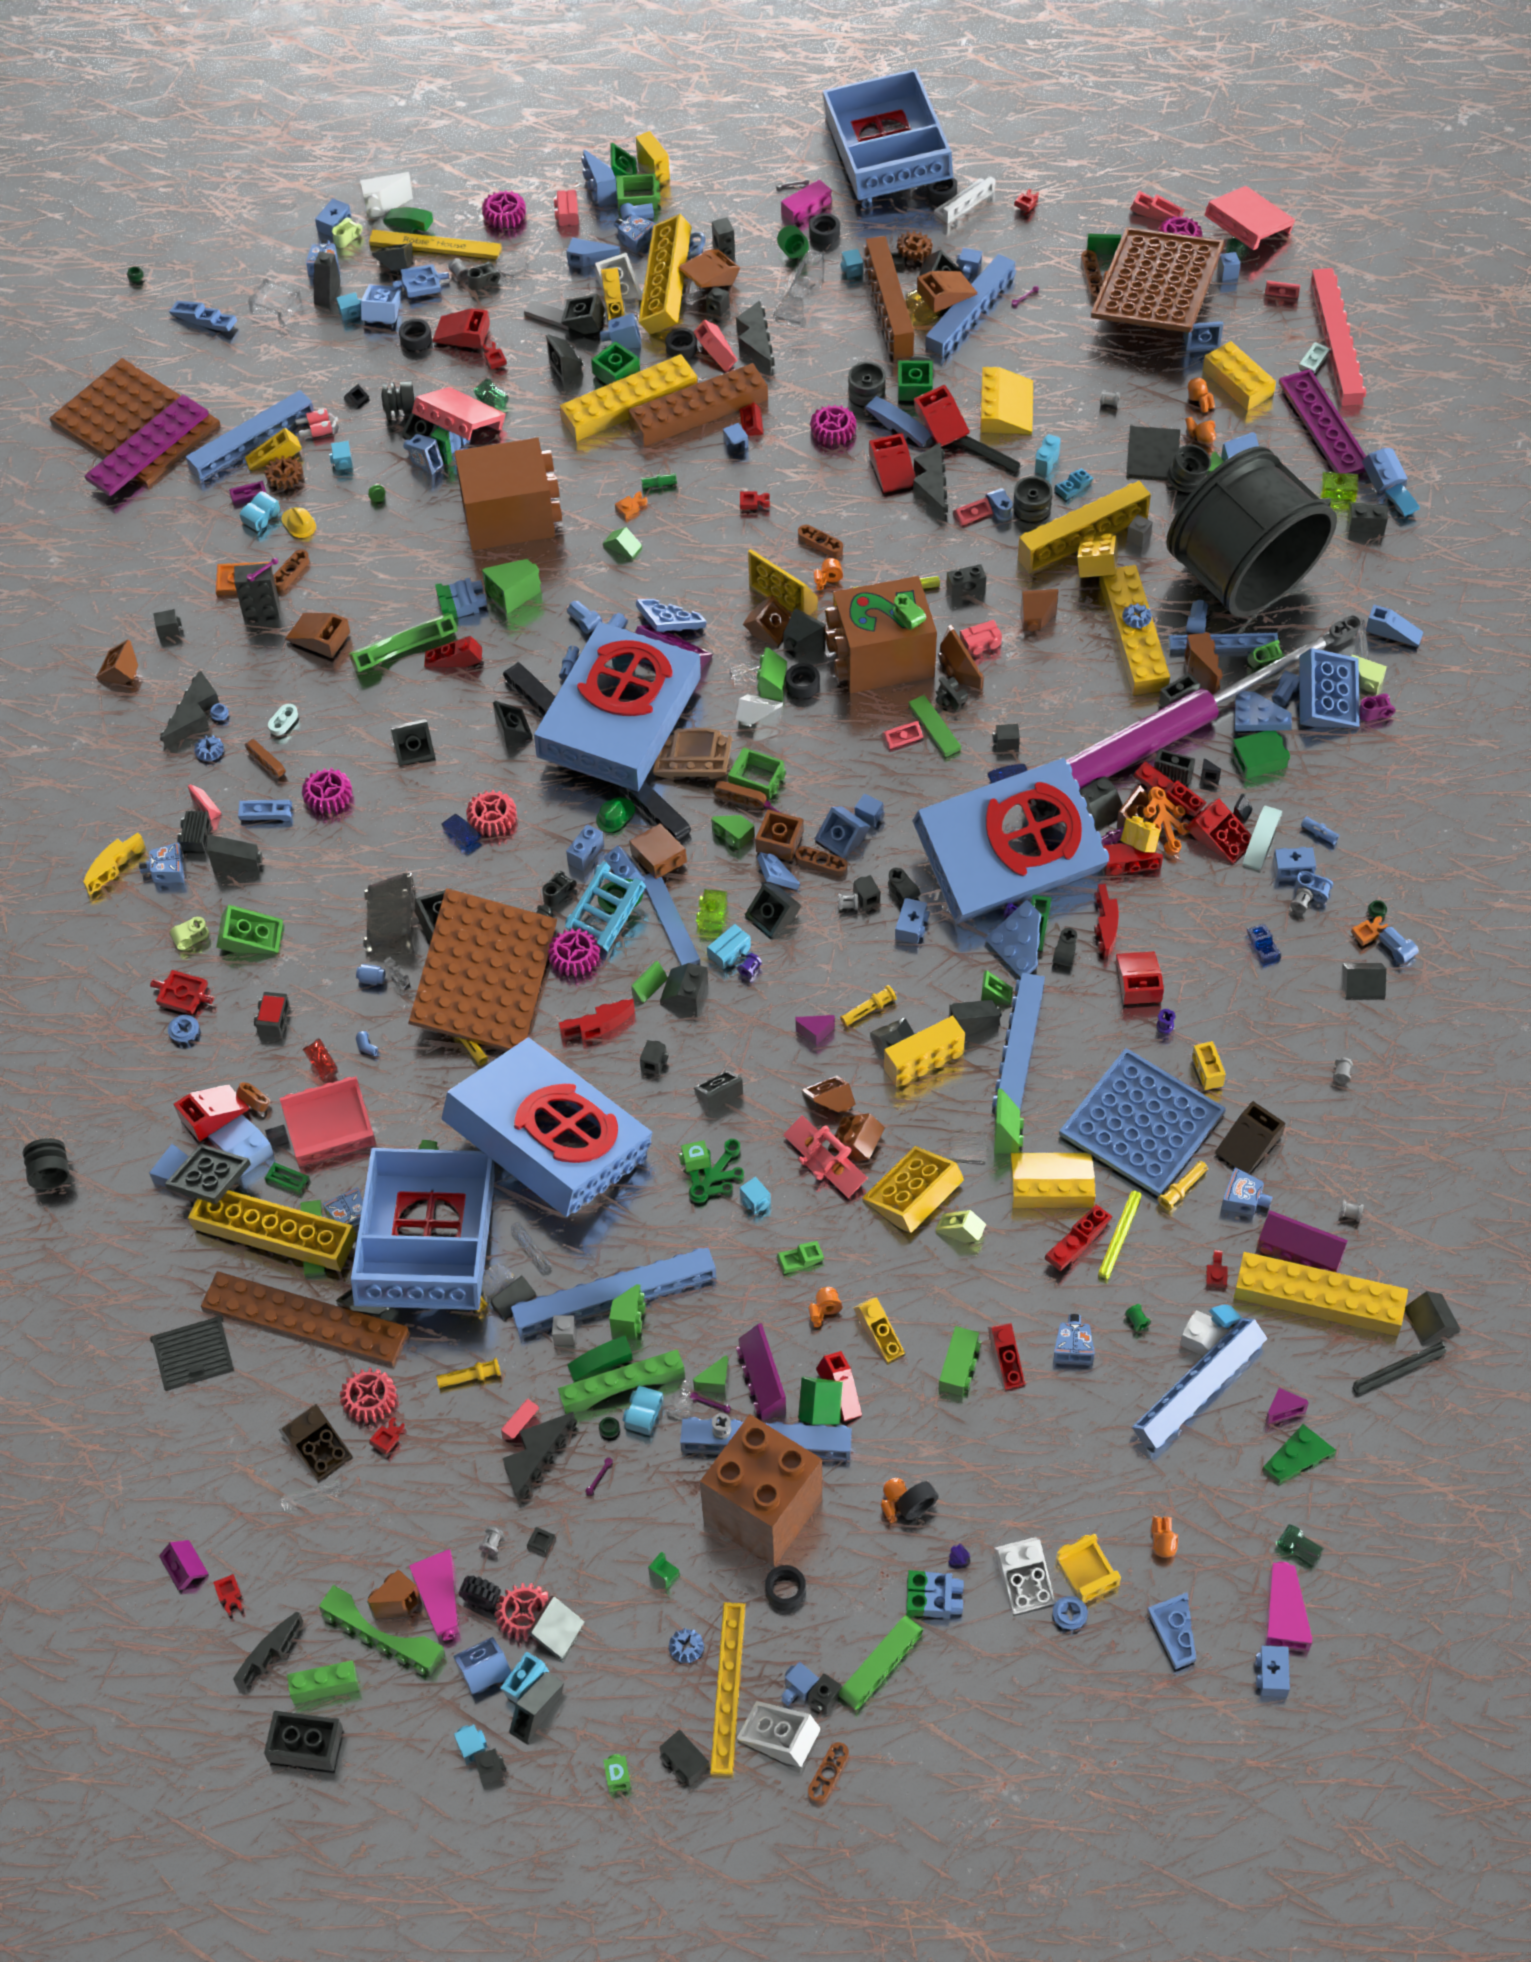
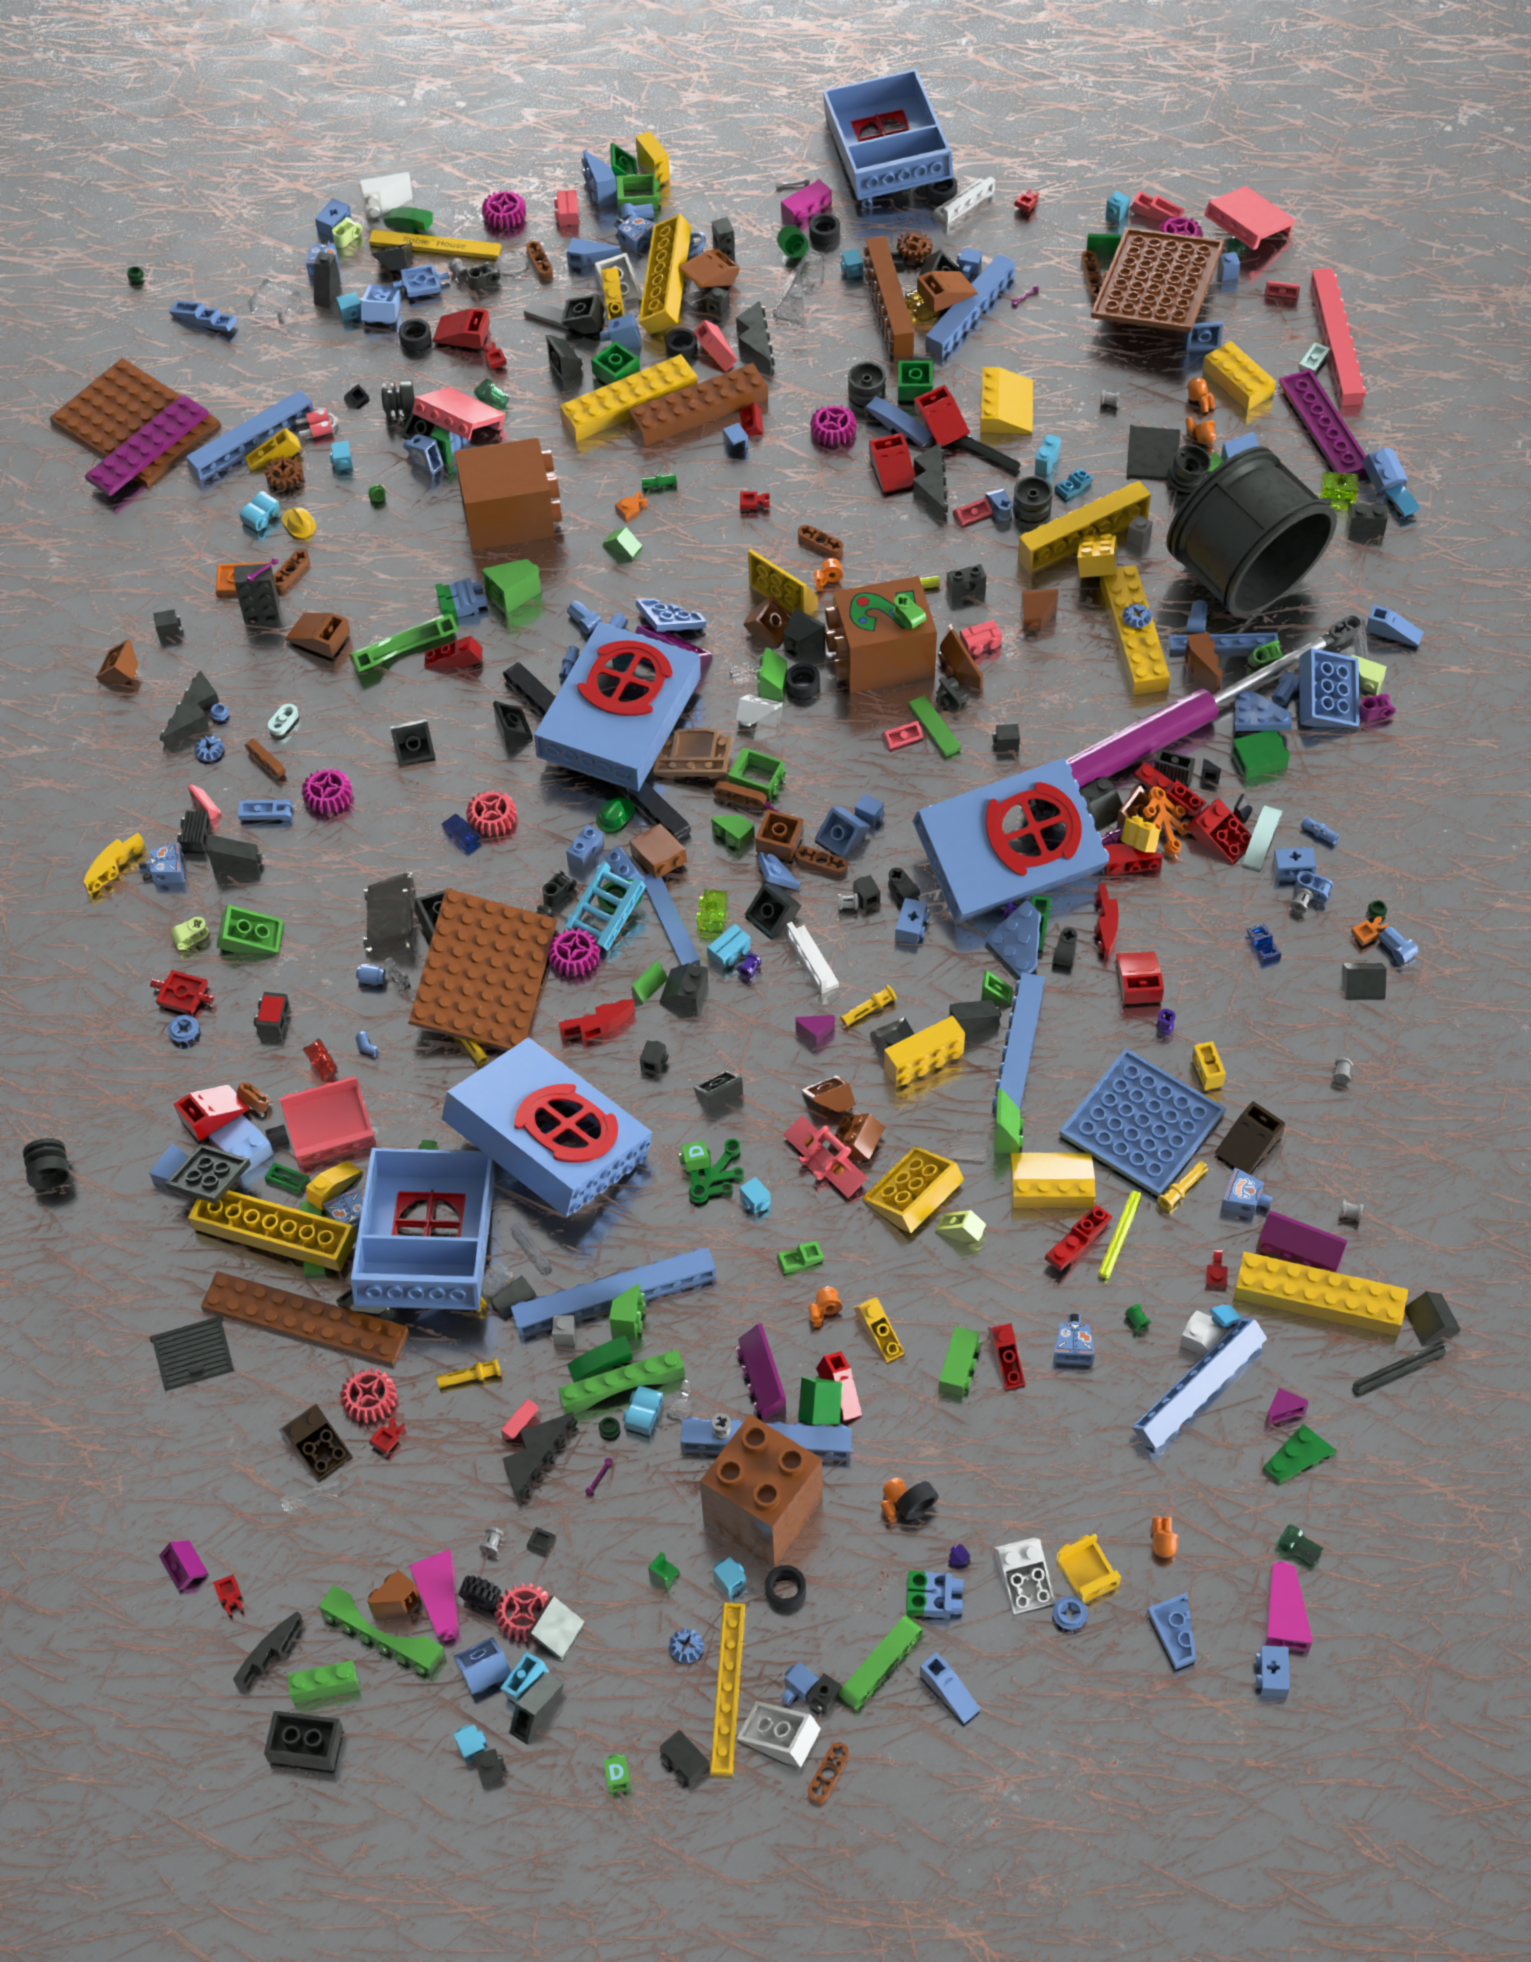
(248, 495): magenta tile -> none
(331, 1183): none -> yellow slope
(539, 254): none -> dark orange beam
(713, 1378): bright green slope -> none
(726, 1408): magenta hinge -> none
(729, 1575): none -> medium azure brick
(812, 958): none -> white fence
(948, 1687): none -> medium blue slope
(1006, 772): clear blue slope -> none
(1117, 206): none -> medium azure brick
(1178, 690): pearl dark grey brick -> none

